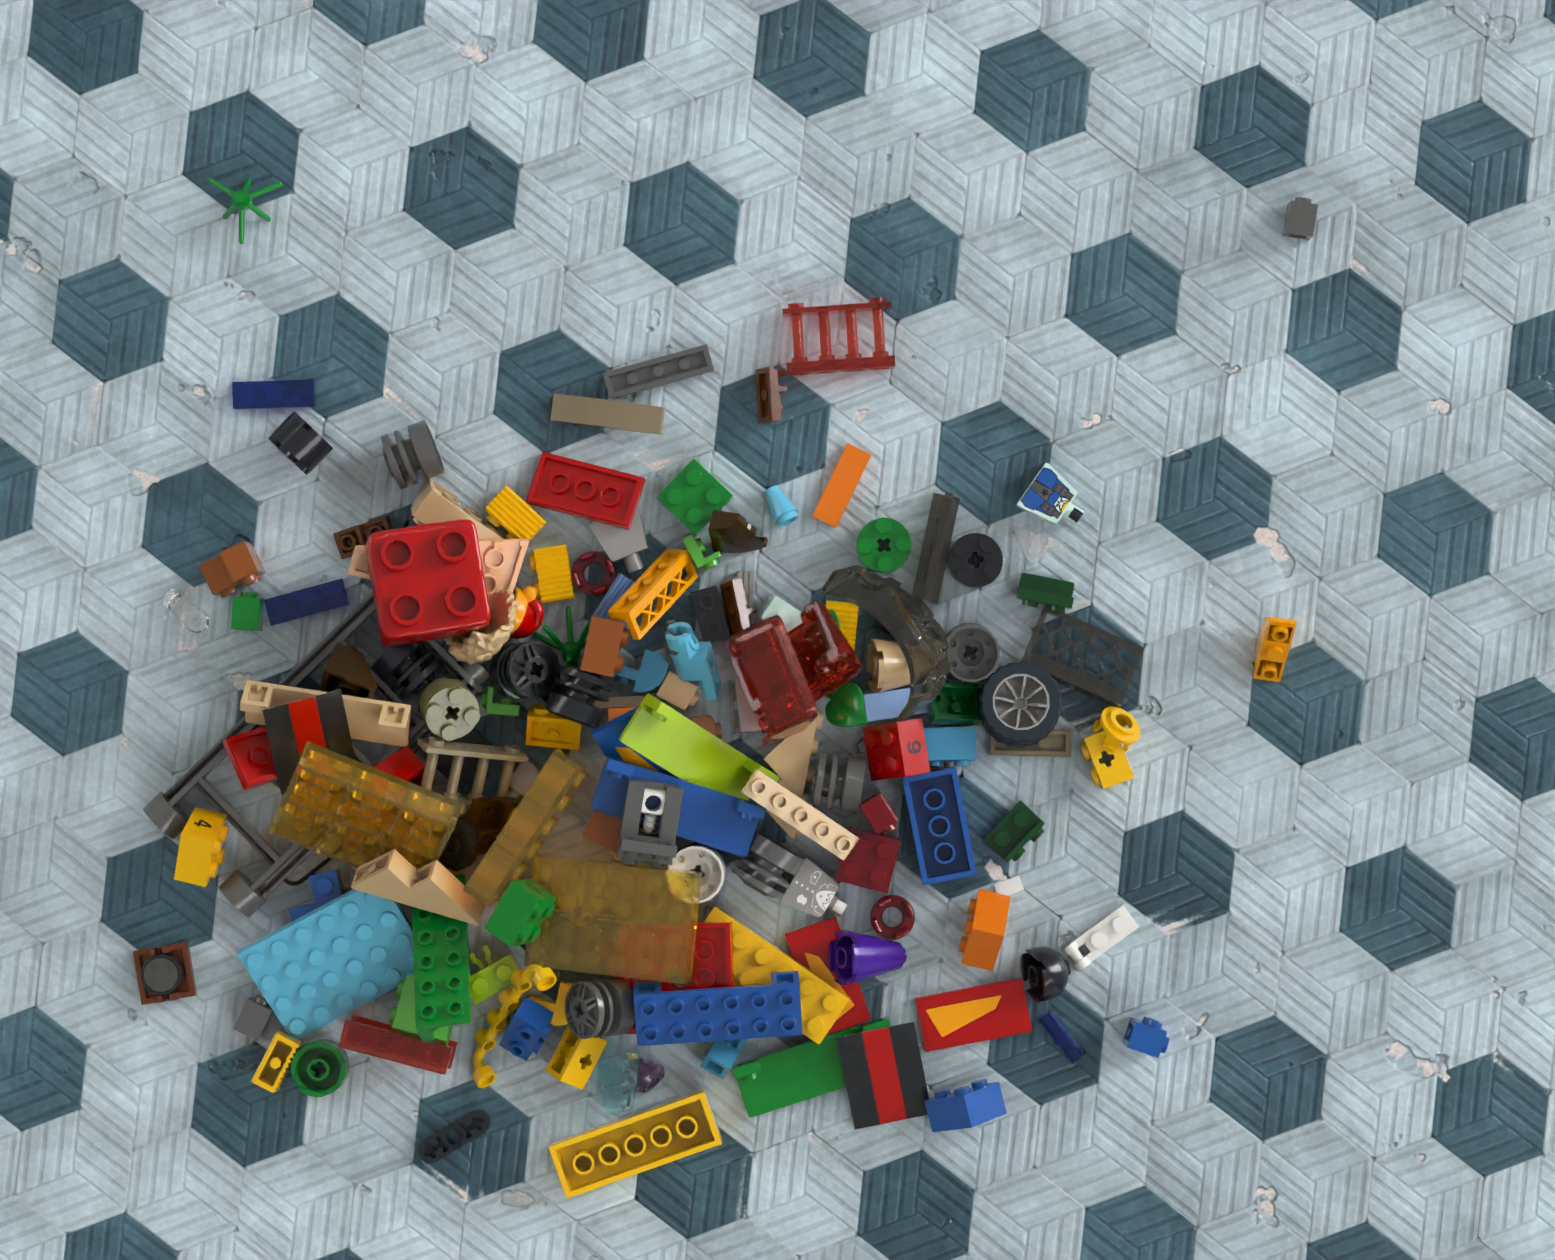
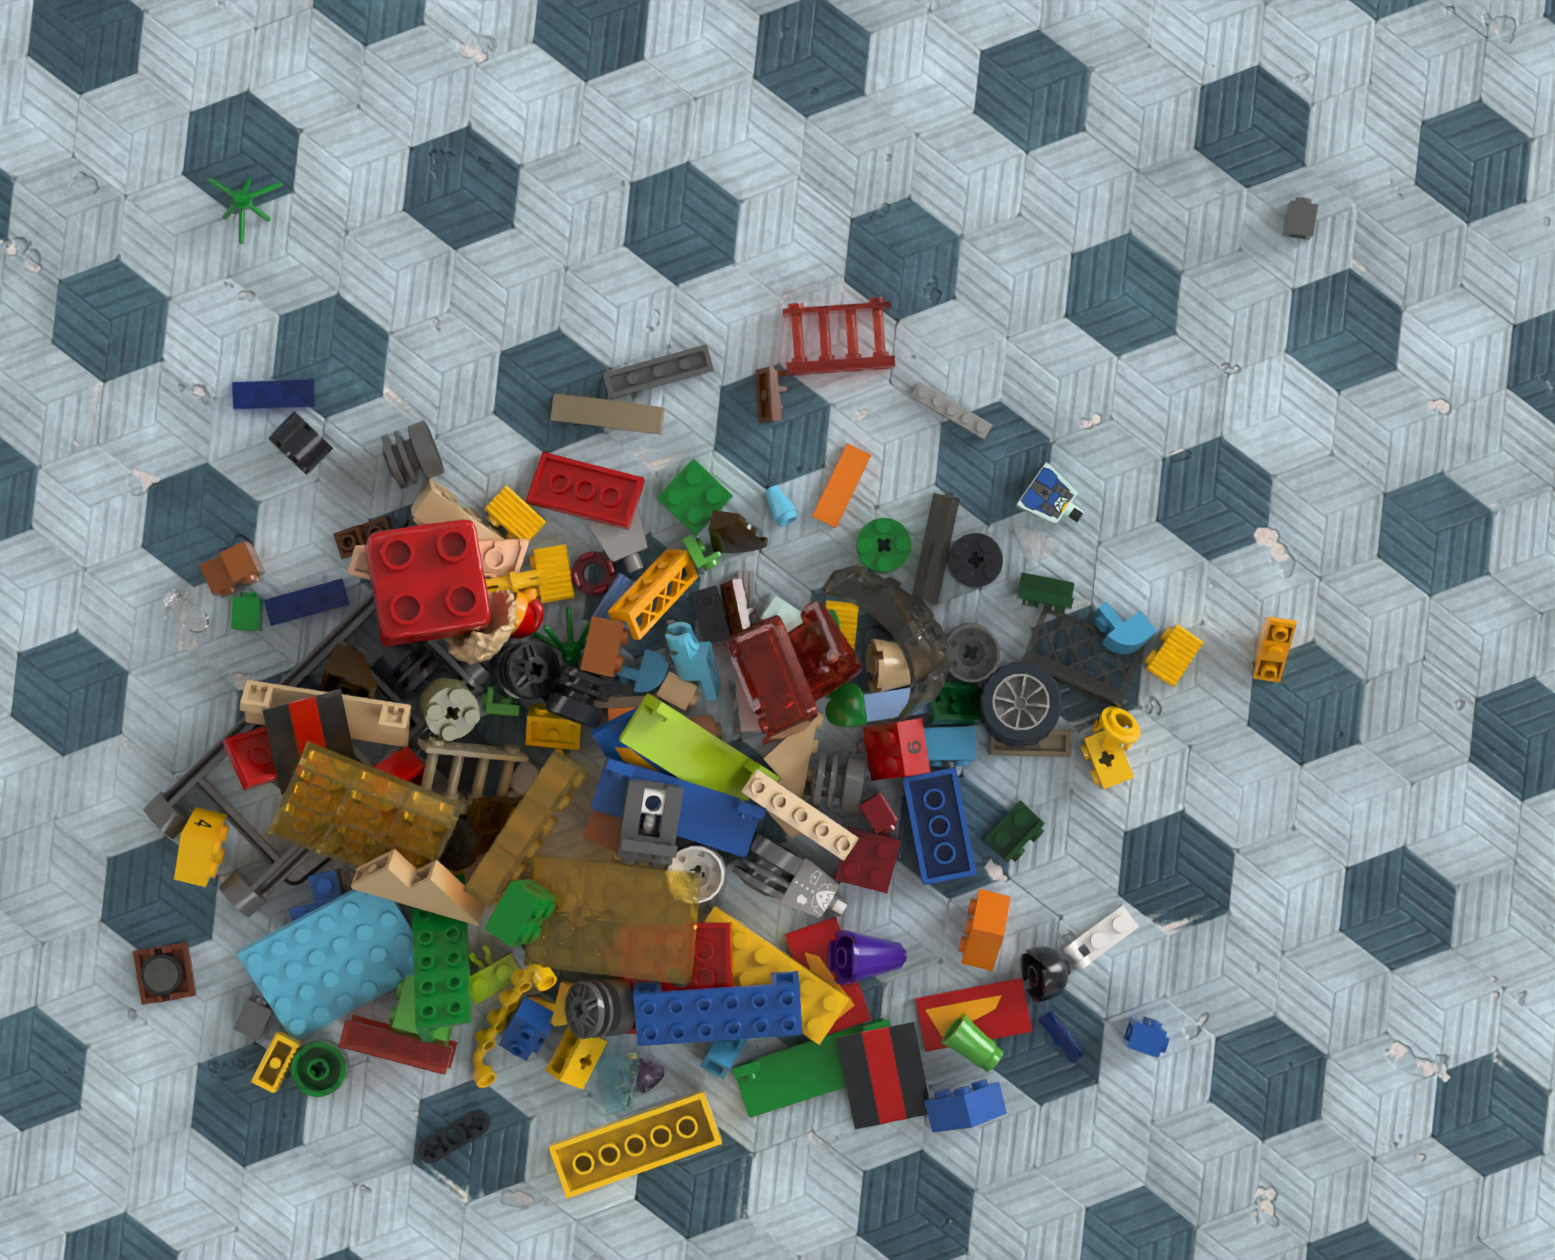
(514, 581): none -> yellow pin
(898, 931): dark red piece -> none
(951, 411): none -> light grey piece
(972, 1043): none -> bright green plant
(1009, 886): white sticker -> none
(1123, 636): none -> dark azure brick
(1173, 655): none -> yellow brick

